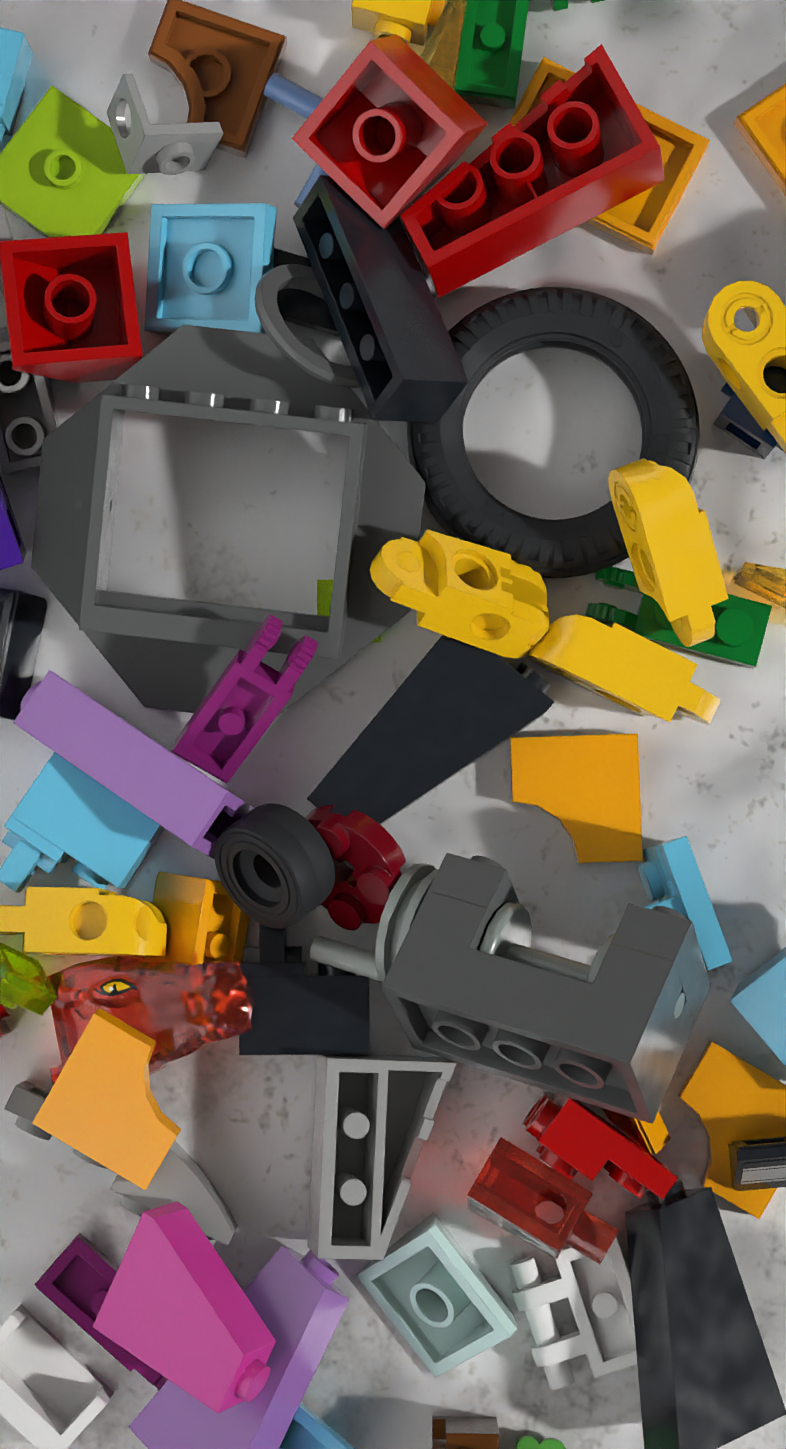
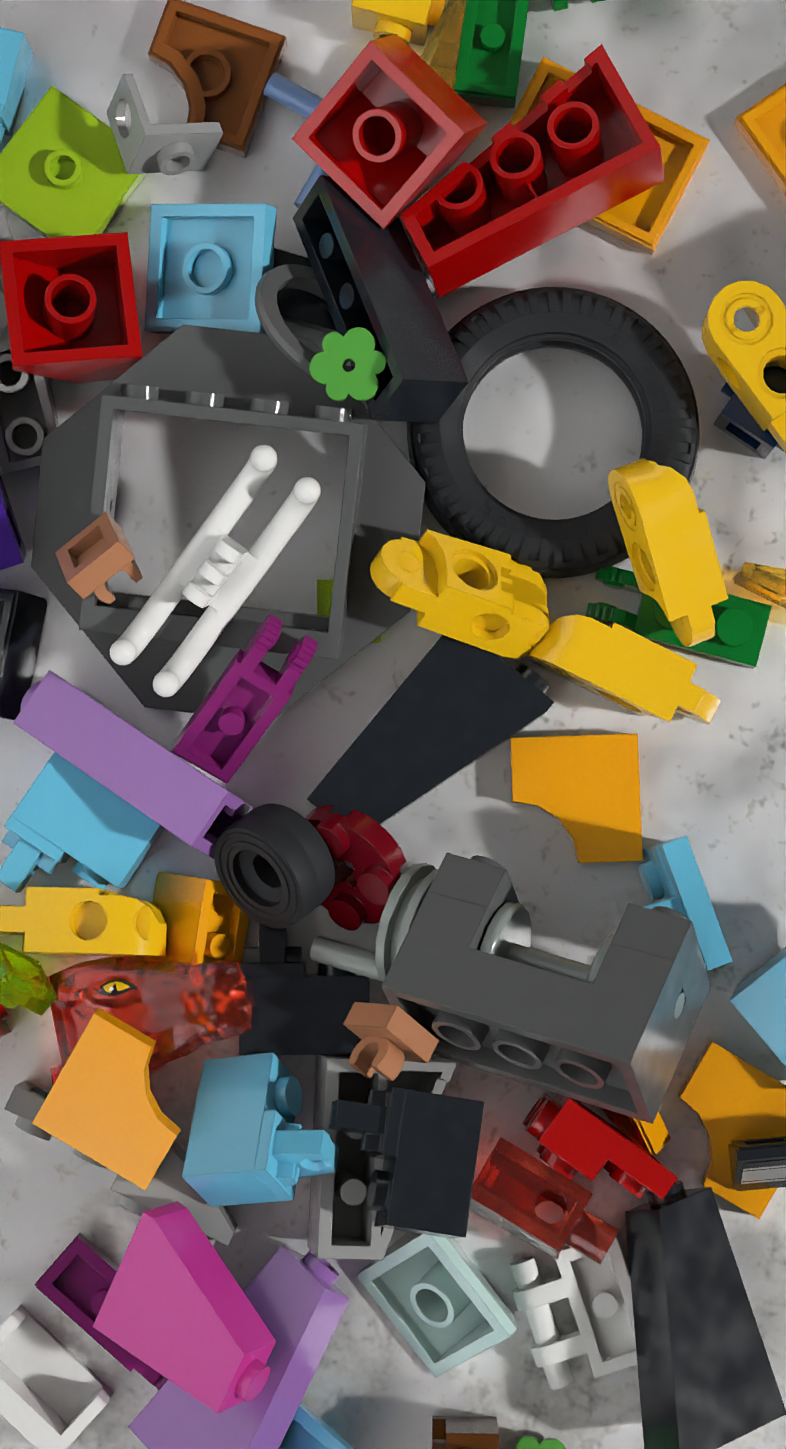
(96, 557): none -> nougat tile
(216, 572): none -> white piece
(246, 1135): none -> medium azure hinge
(329, 365): none -> bright green plant
(387, 1039): none -> nougat tile
(427, 1156): none -> black hinge

